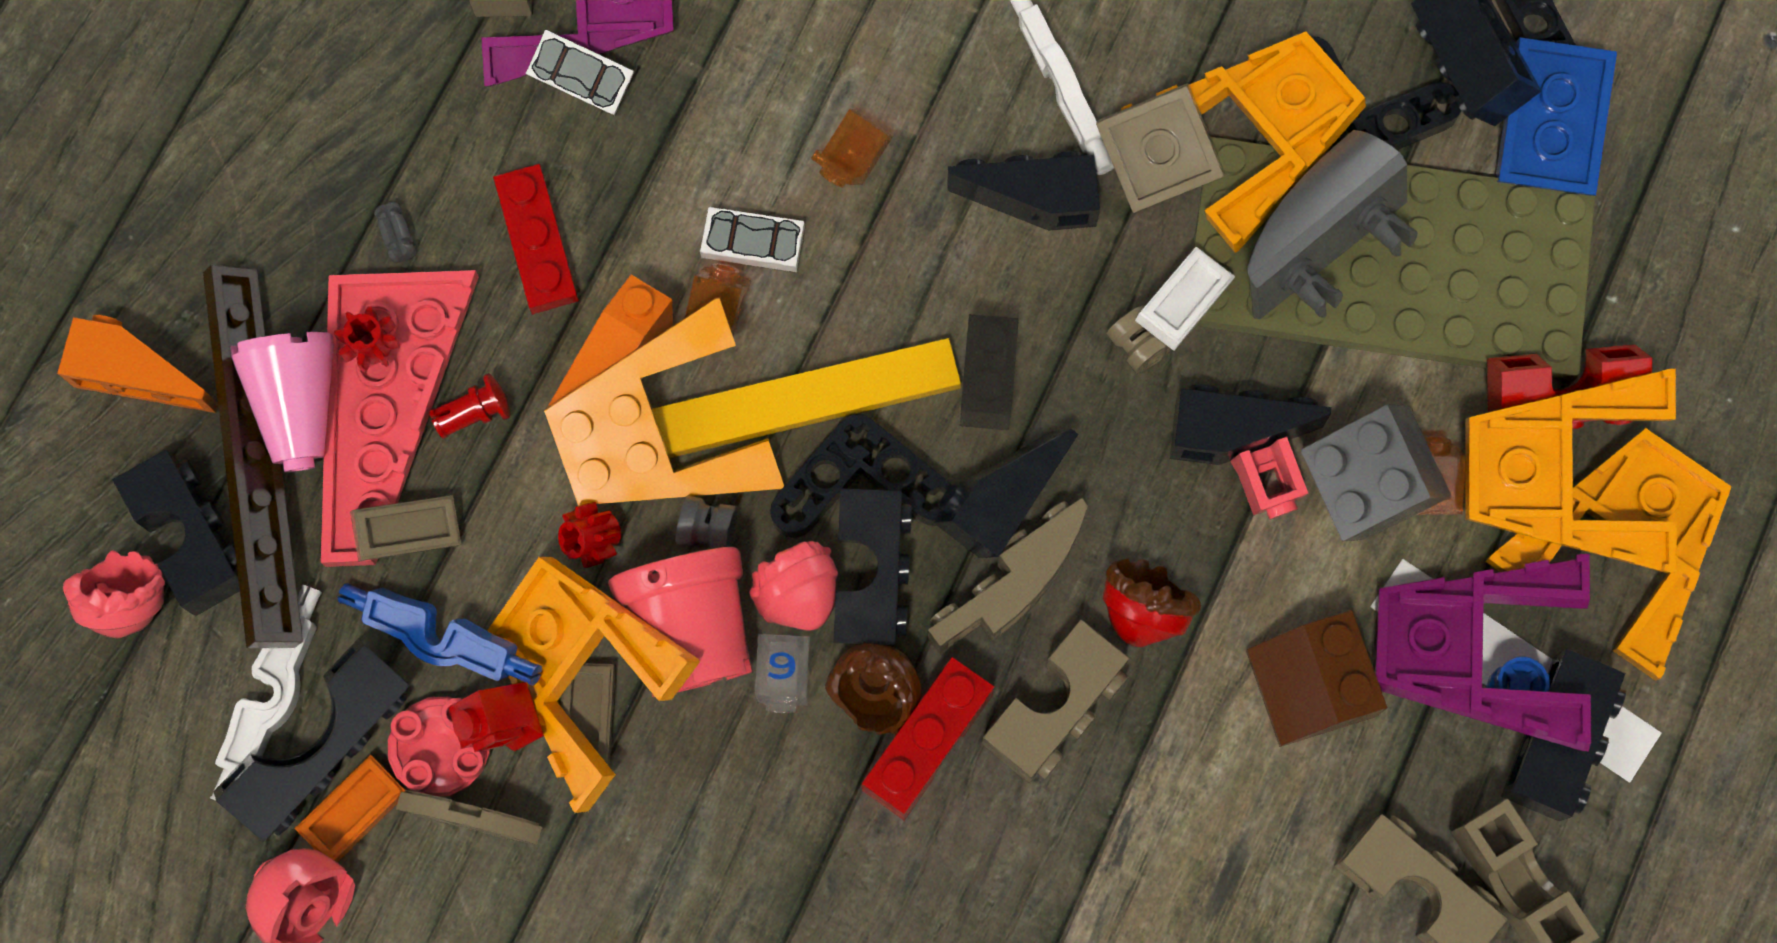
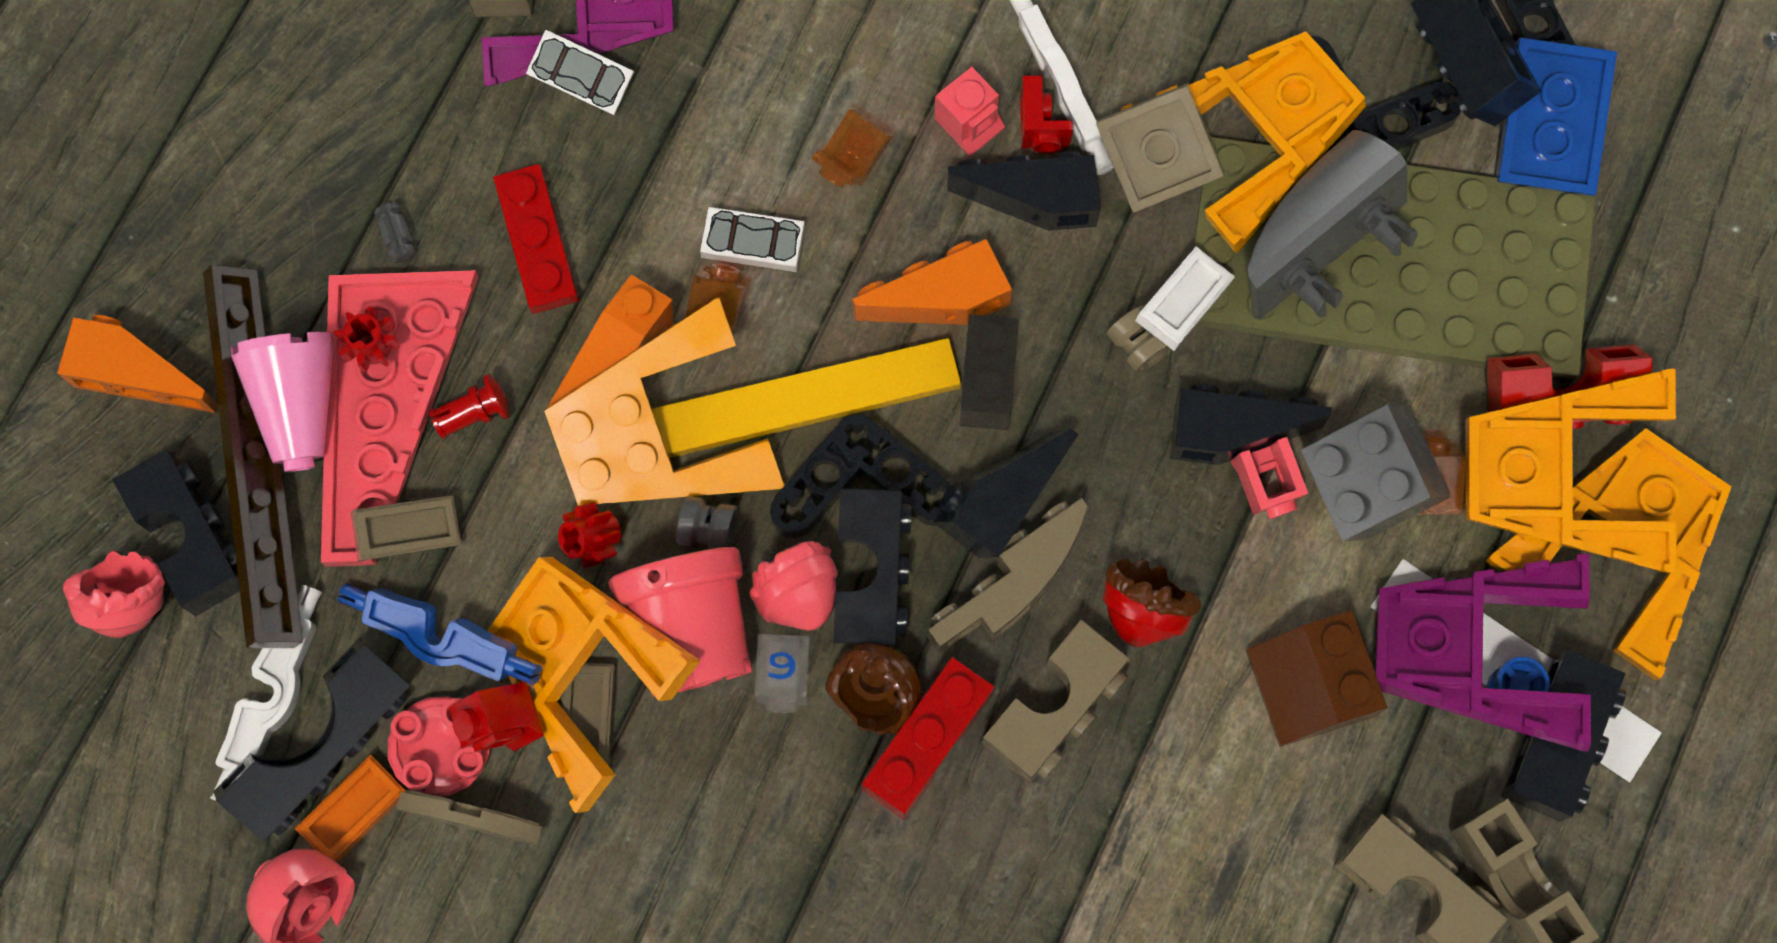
(939, 292): none -> orange slope
(969, 111): none -> coral window
(1035, 119): none -> red bracket

